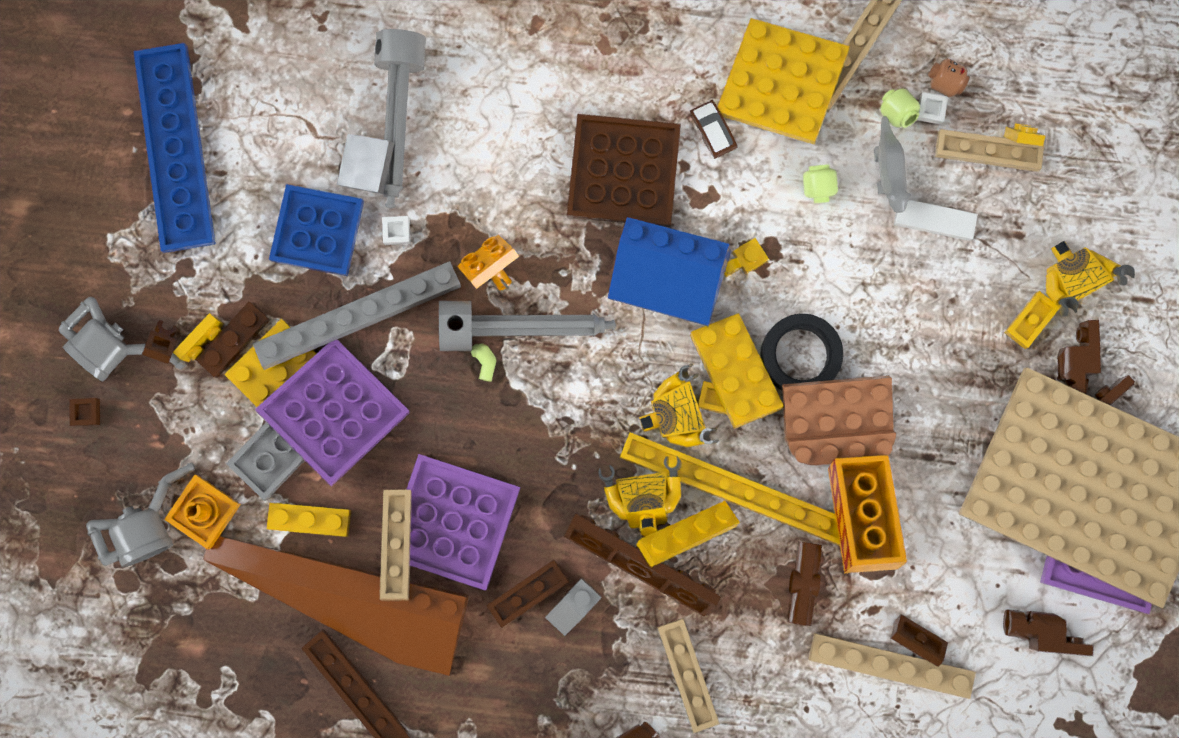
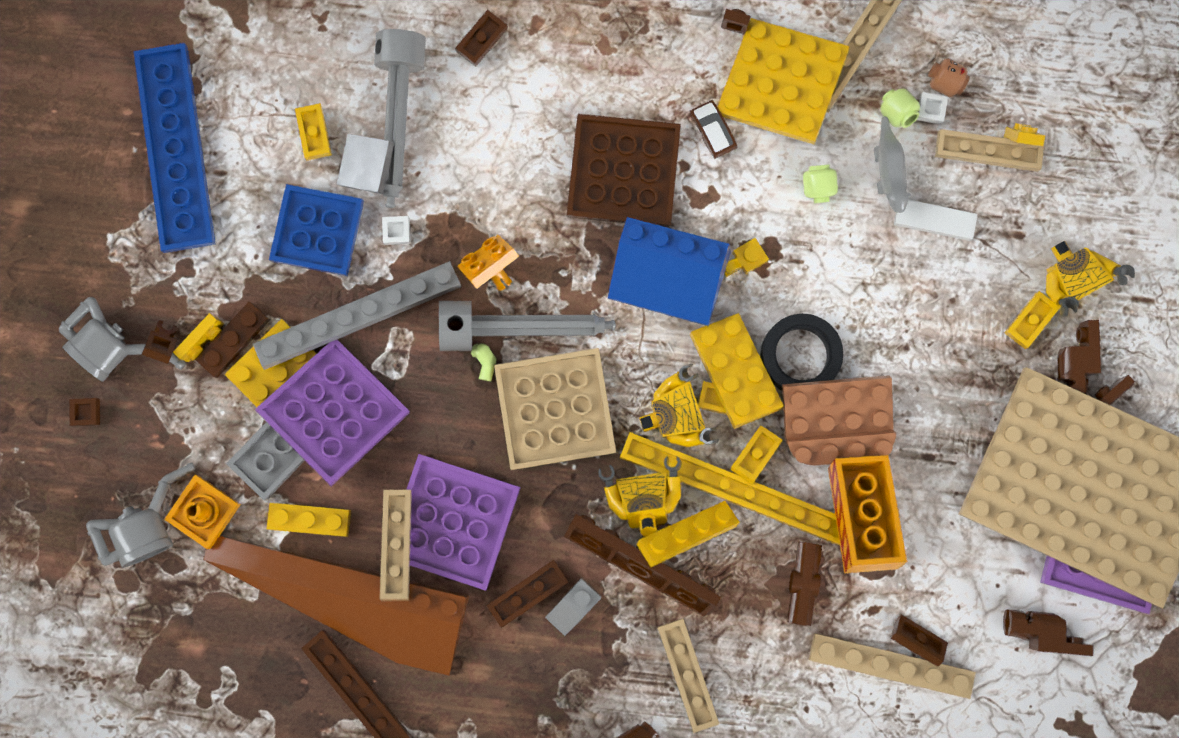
(313, 131): none -> yellow plate
(481, 38): none -> reddish brown plate
(554, 409): none -> tan plate
(735, 21): none -> reddish brown plate
(756, 454): none -> yellow plate

